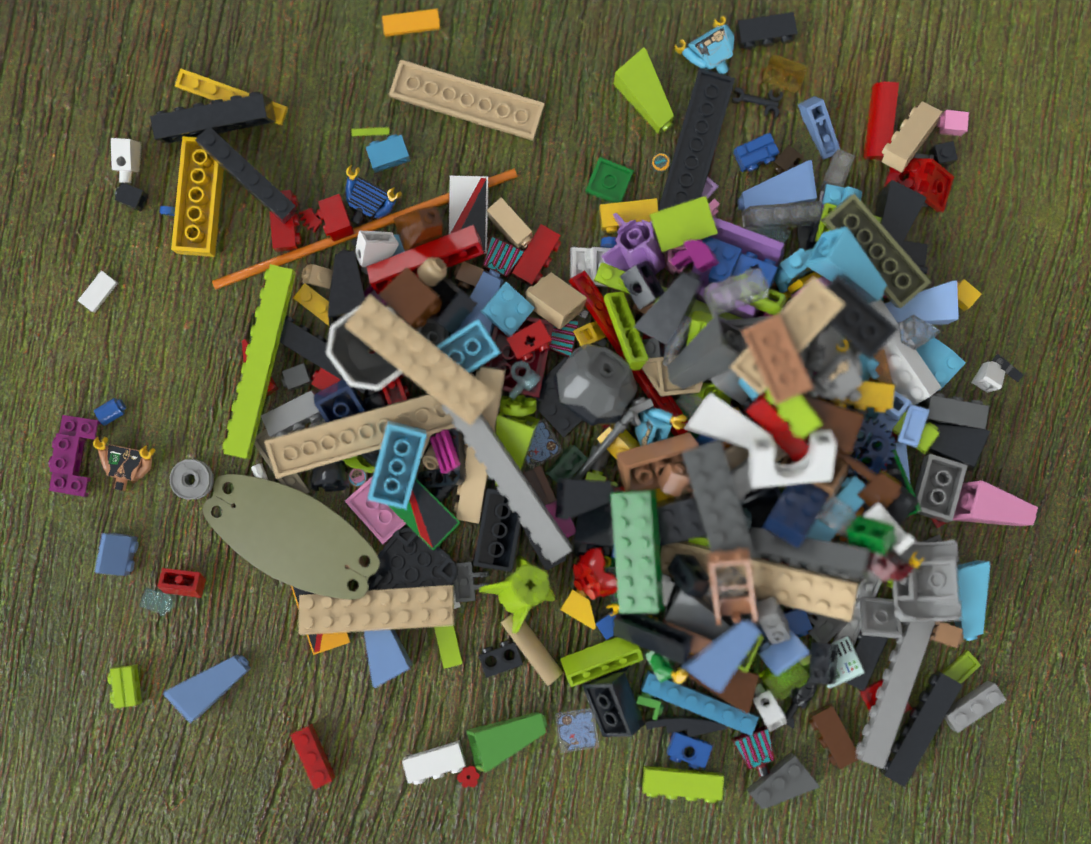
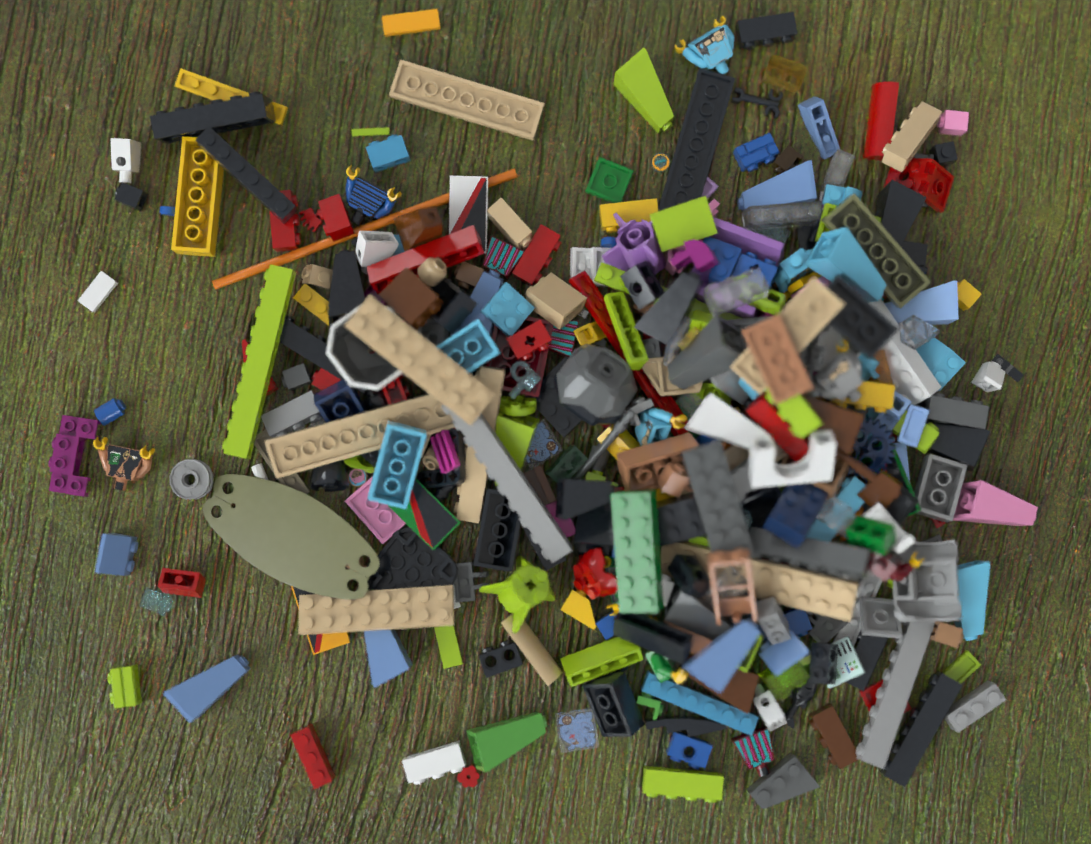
(688, 338): none -> clear yellow tile

